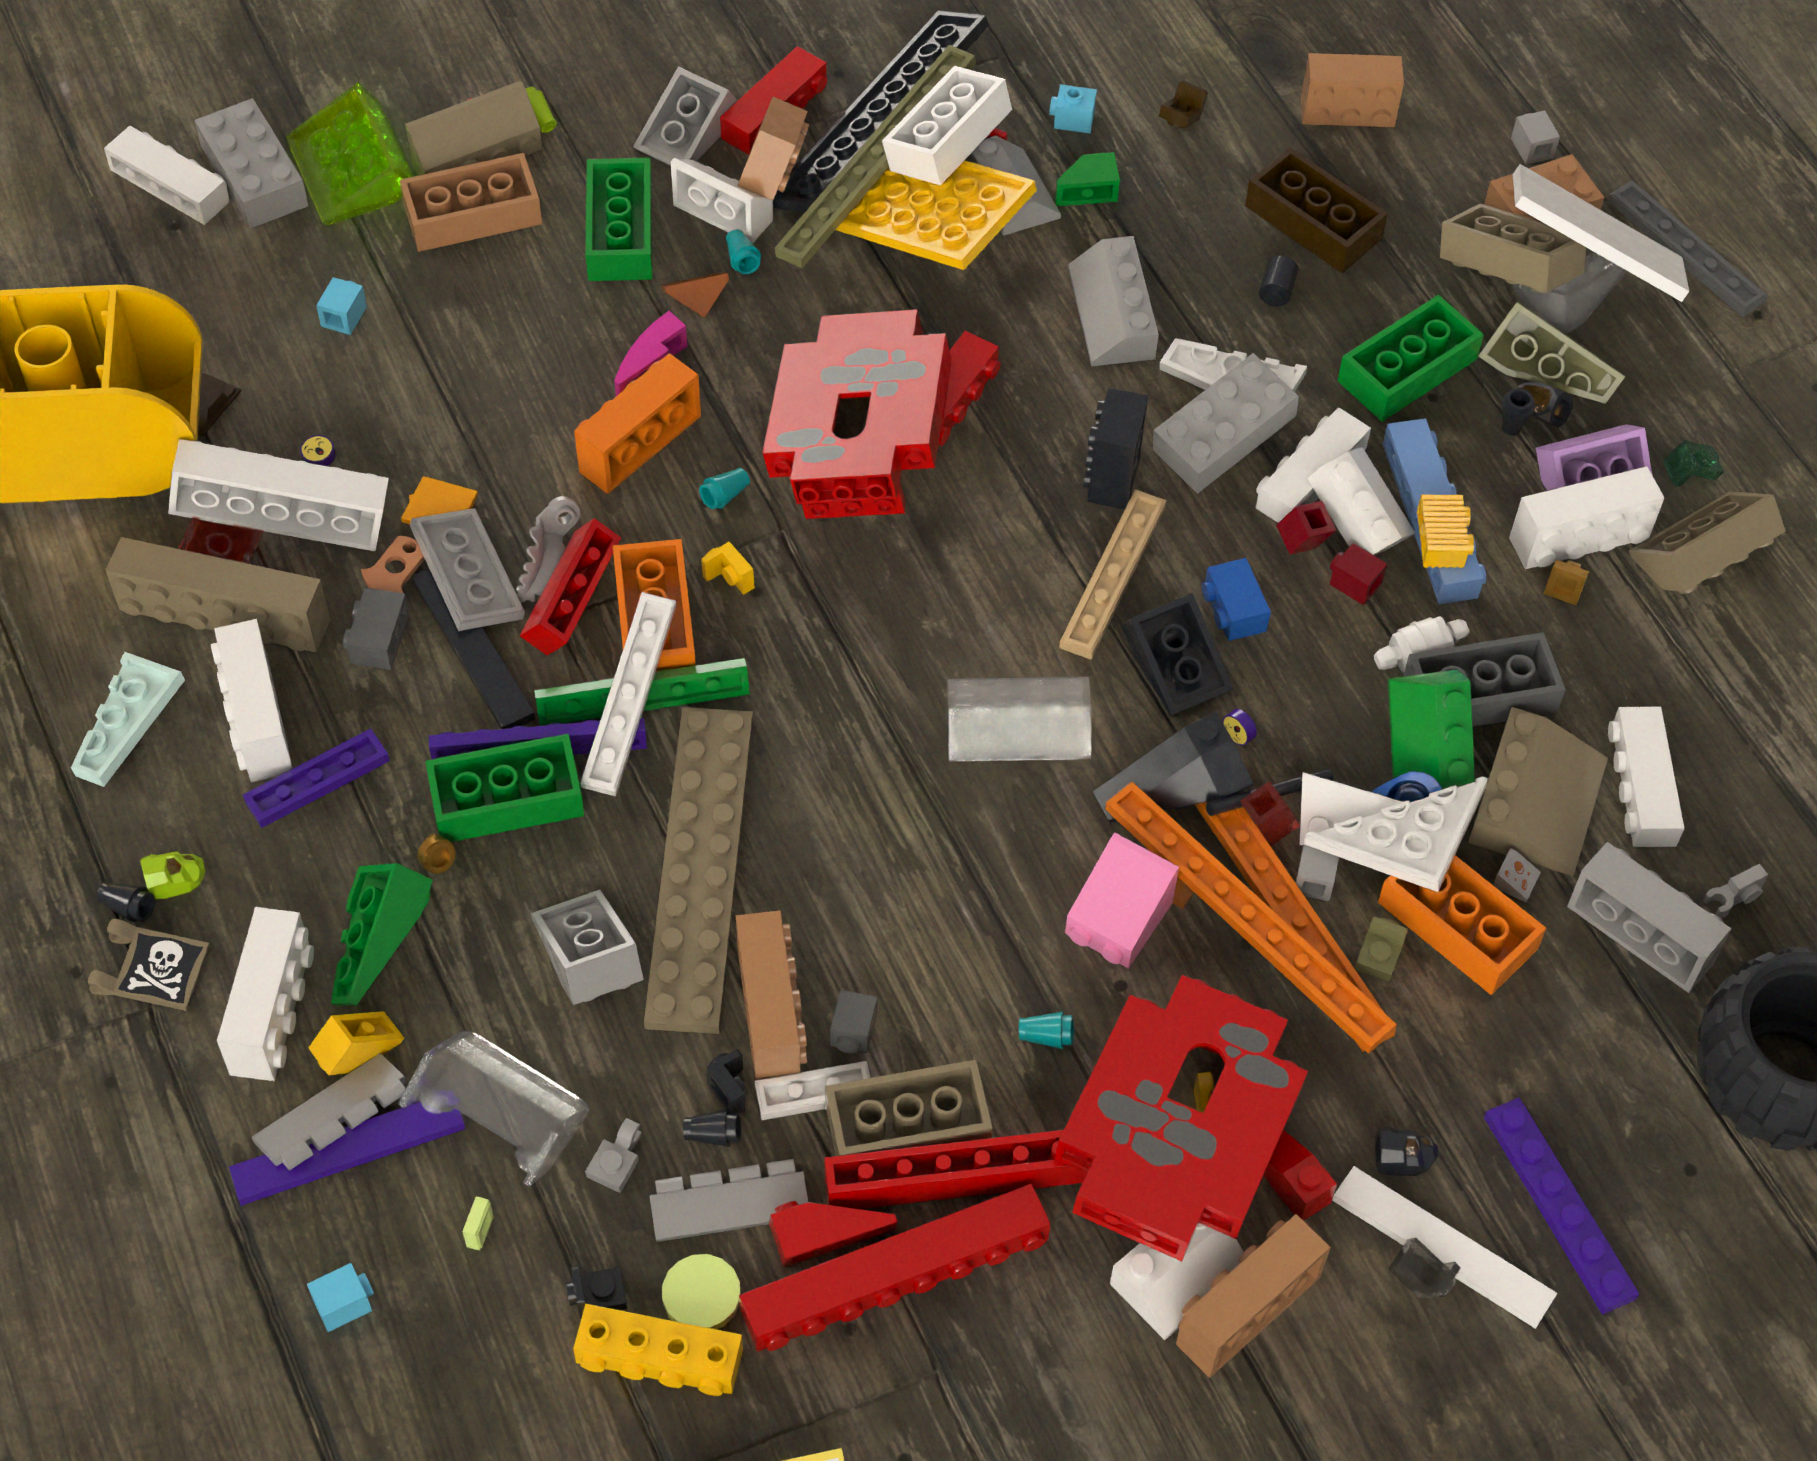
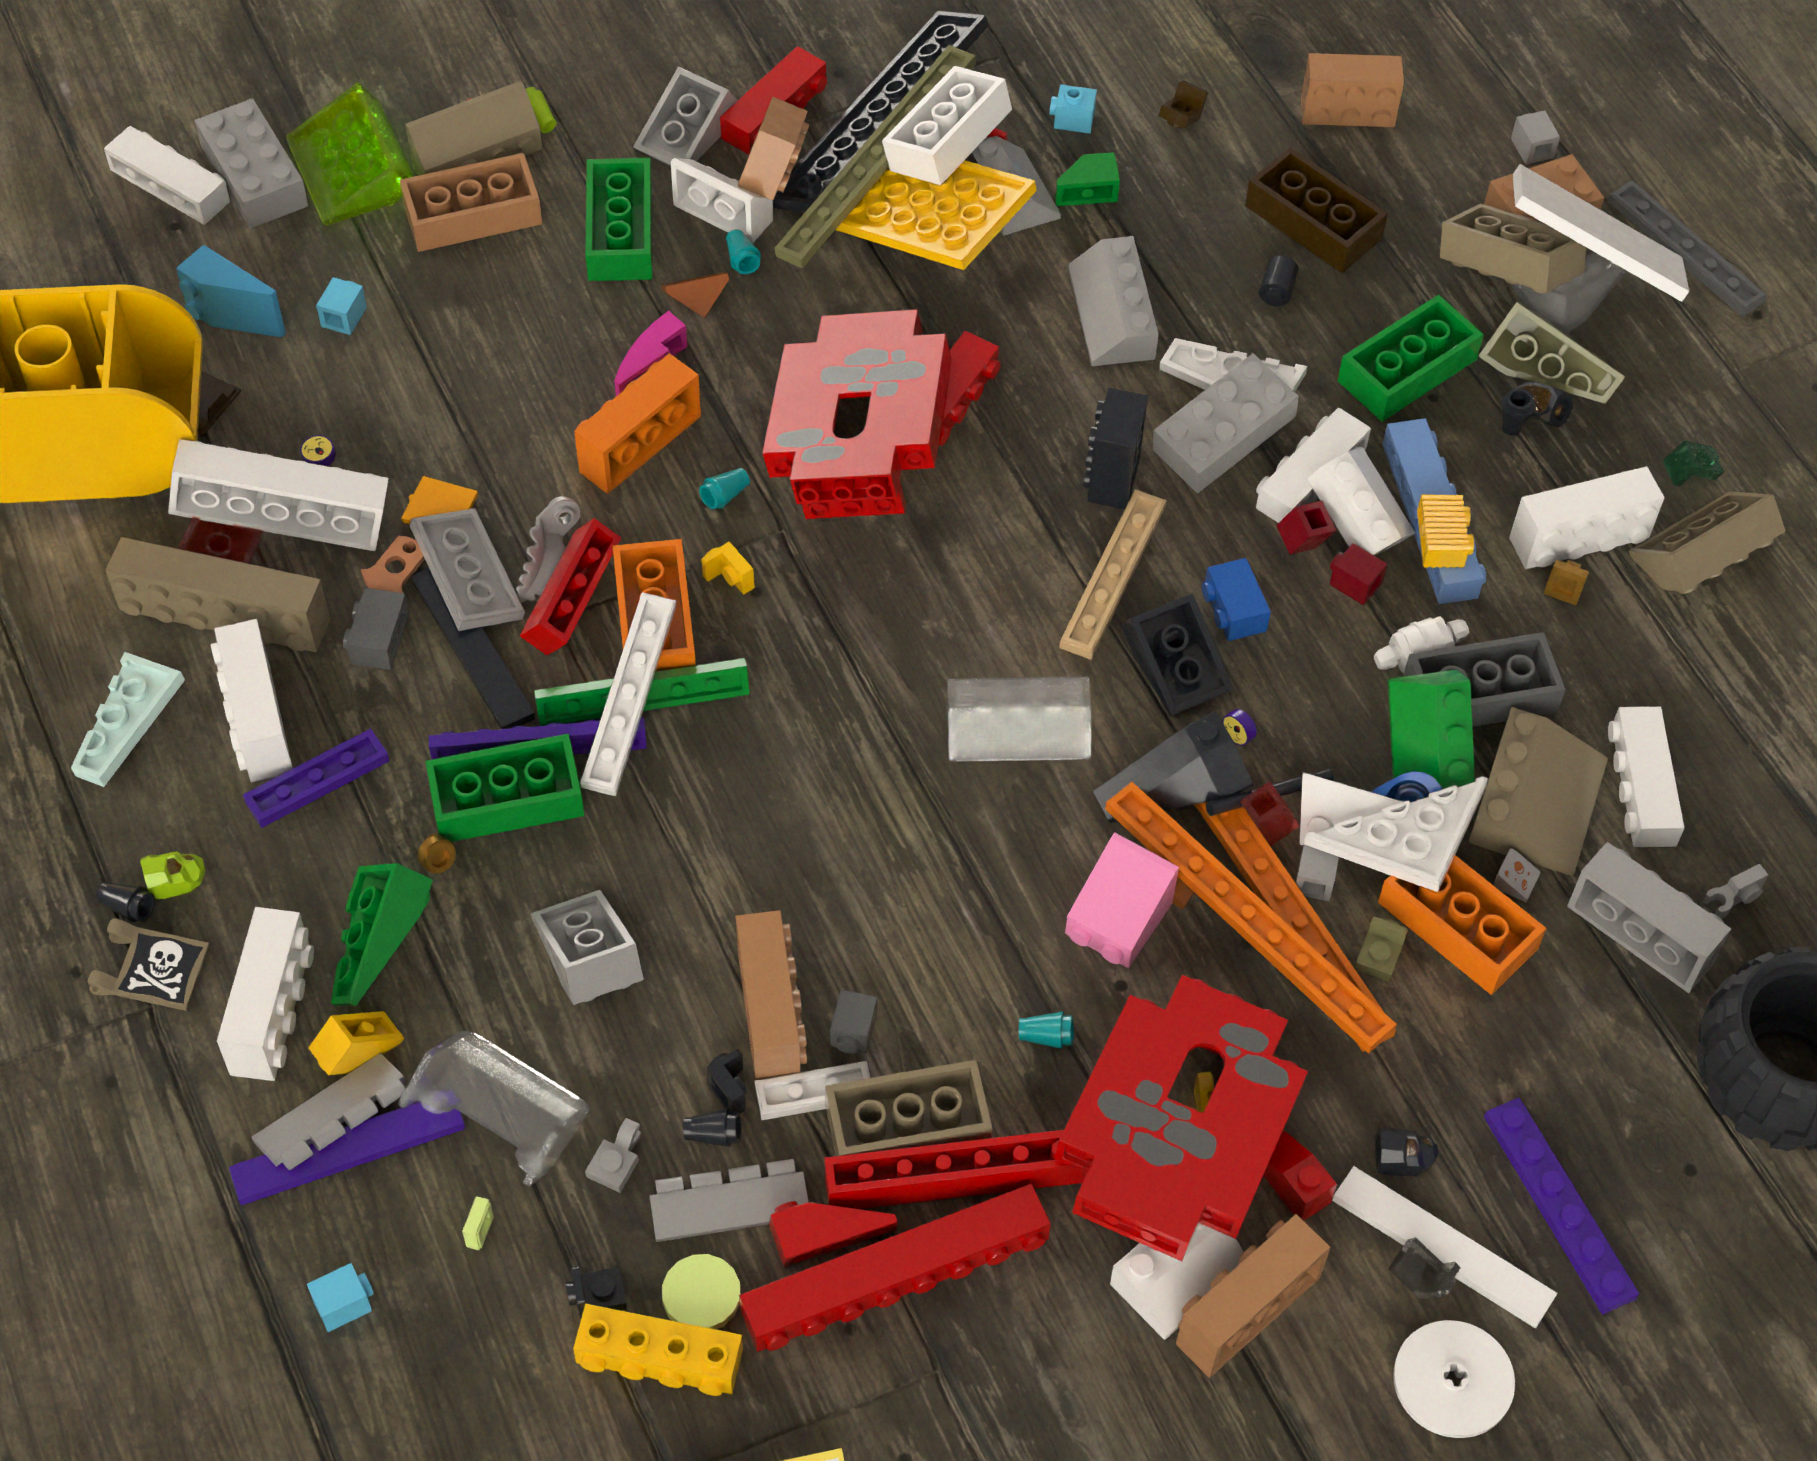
(228, 295): none -> dark azure slope
(699, 872): dark tan plate -> none
(1438, 1404): none -> white piece
(1593, 456): lavender slope -> none

